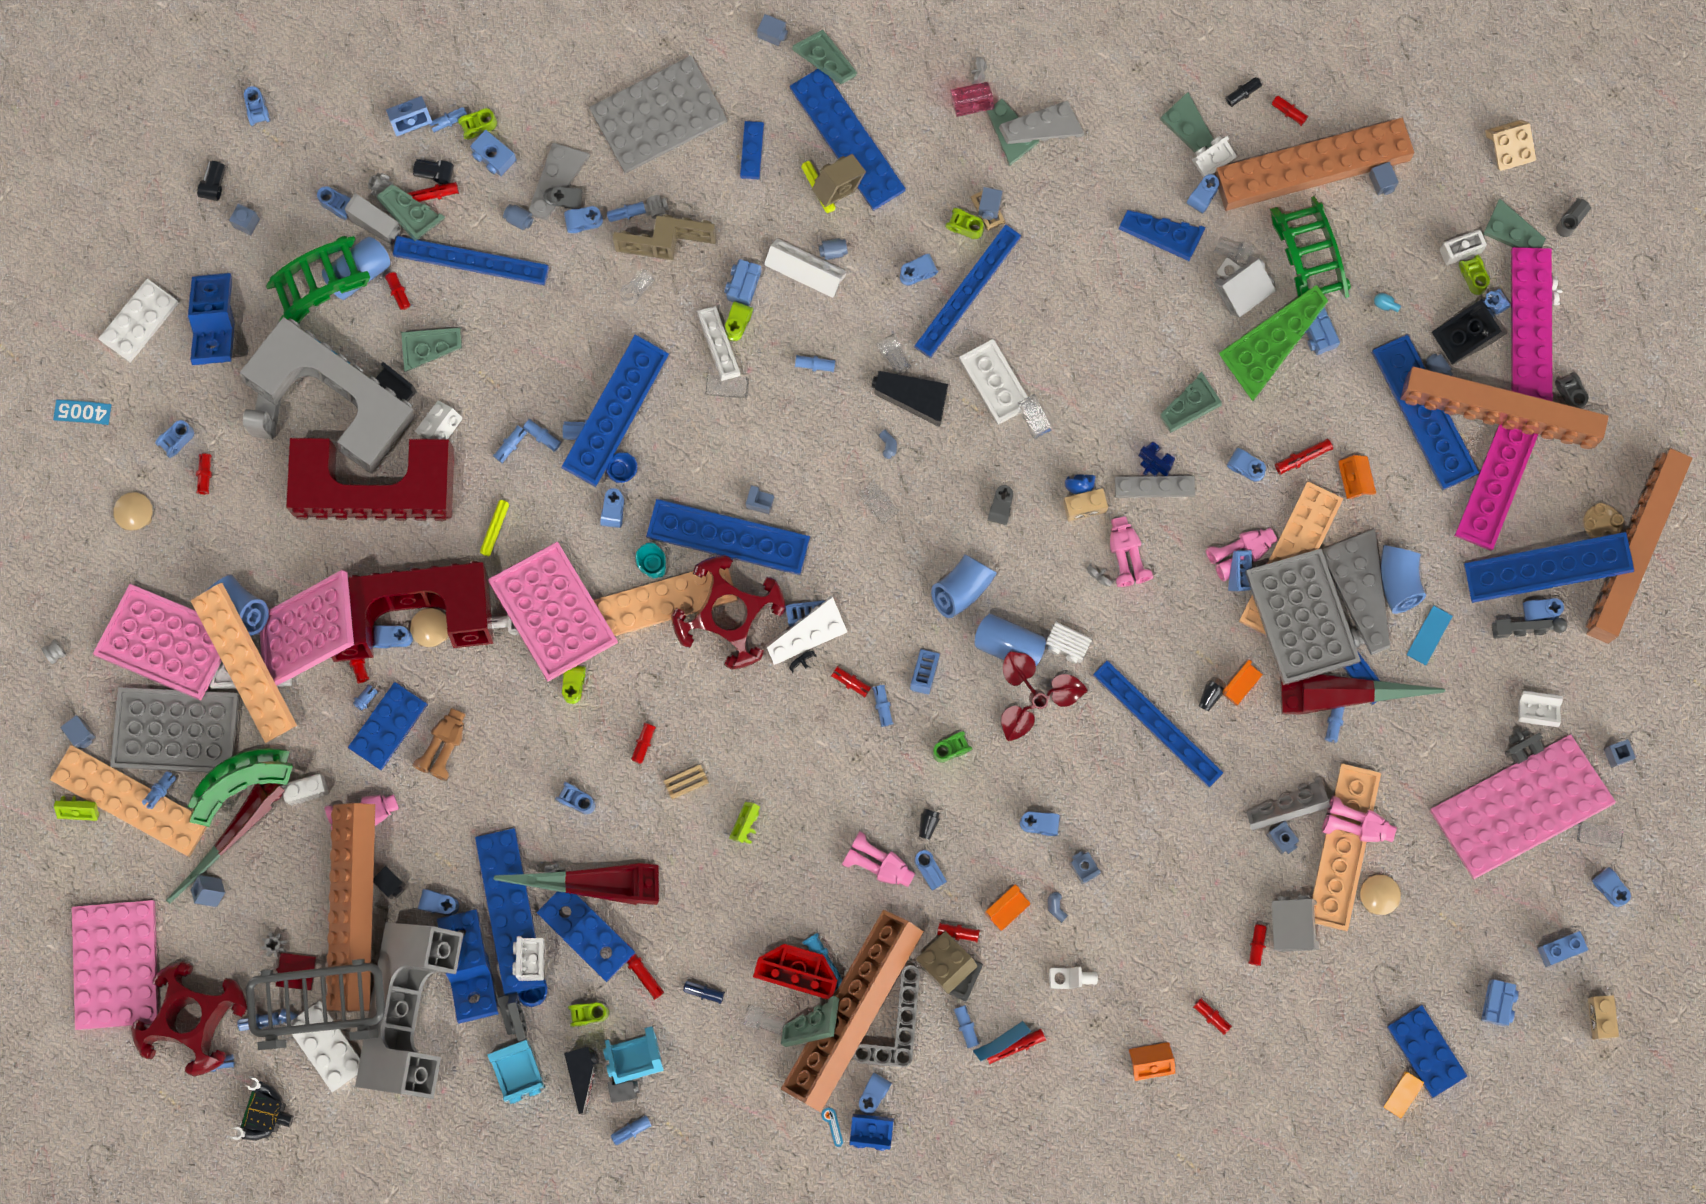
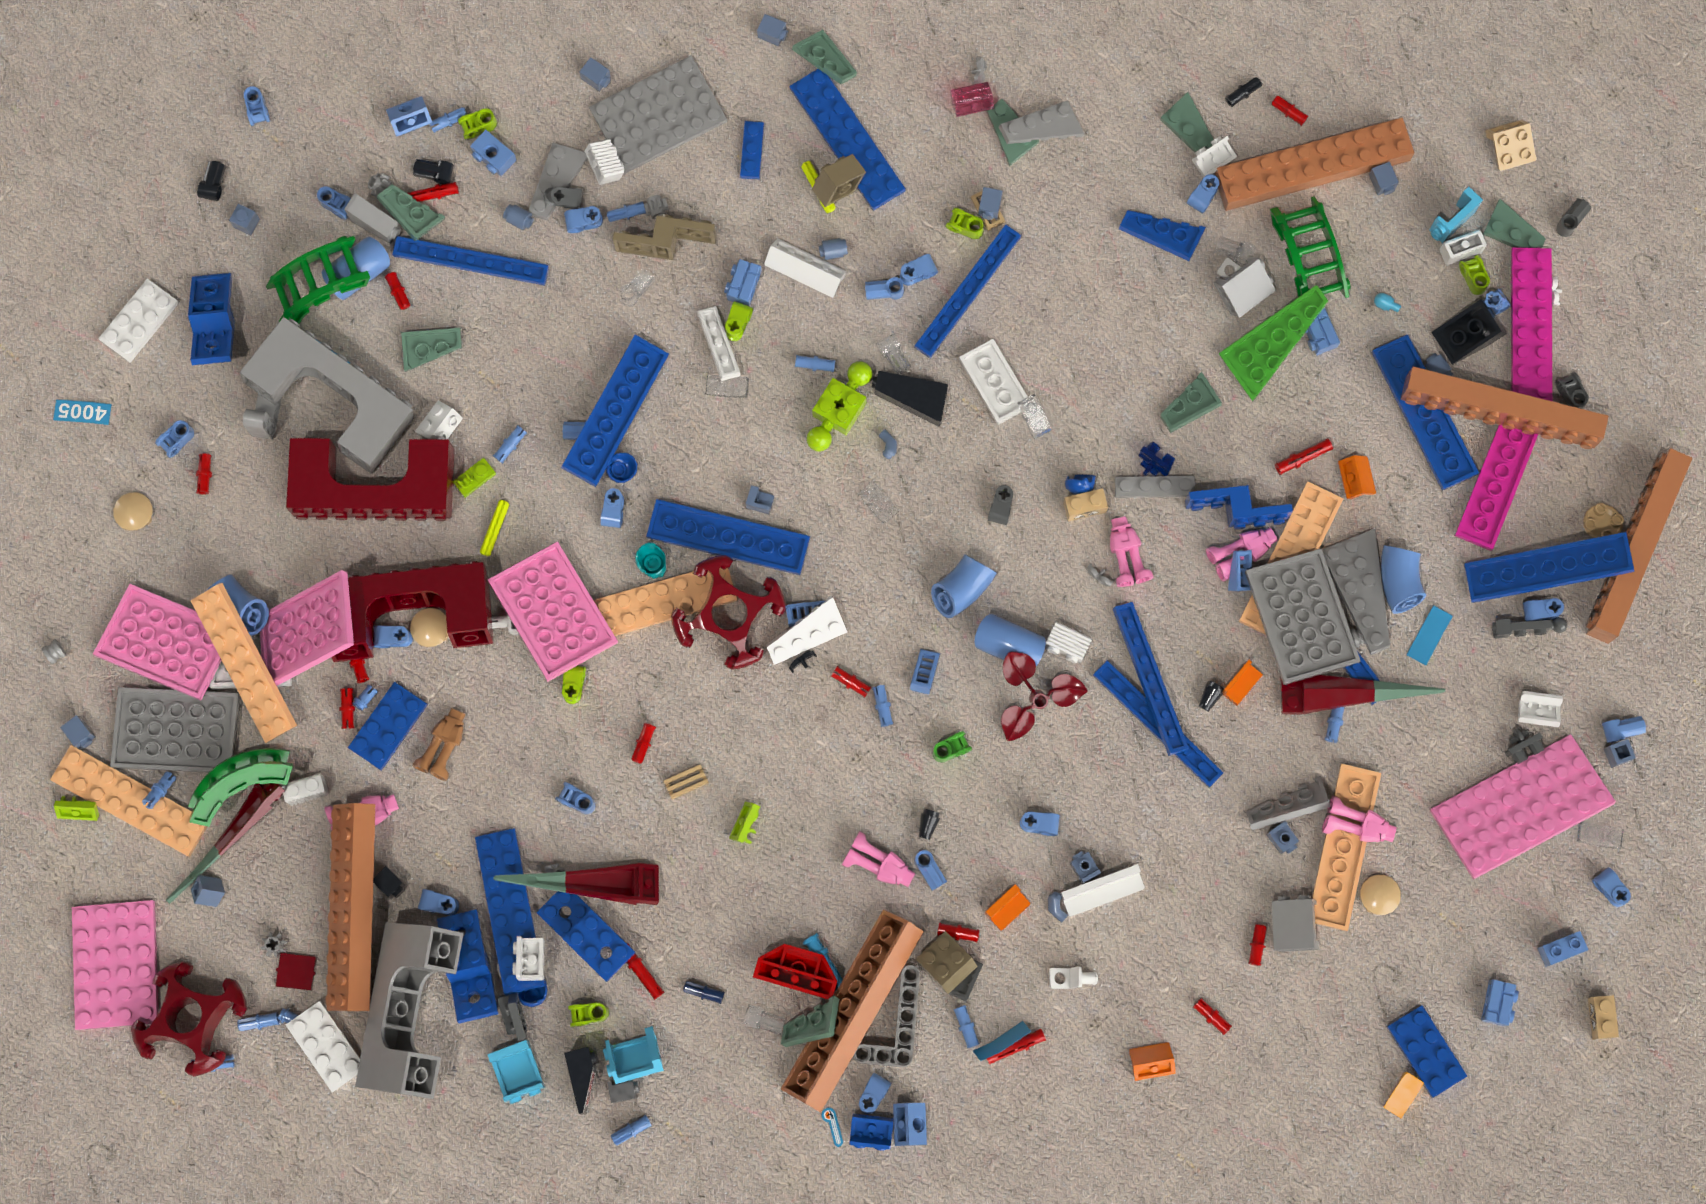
(263, 1113): black torso -> none
(347, 708): none -> red pin
(362, 1024): dark grey bar -> none
(394, 381): black panel -> none
(474, 477): none -> lime plate
(542, 435): medium blue pin -> none
(595, 74): none -> sand blue brick
(604, 161): none -> white brick
(840, 419): none -> lime brick
(882, 290): none -> medium blue piece
(909, 1124): none -> medium blue brick
(1102, 890): none -> white panel
(1150, 679): none -> blue plate
(1238, 507): none -> blue bracket
(1244, 464): medium blue piece -> none
(1468, 203): none -> medium azure panel
(1620, 729): none -> medium blue piece

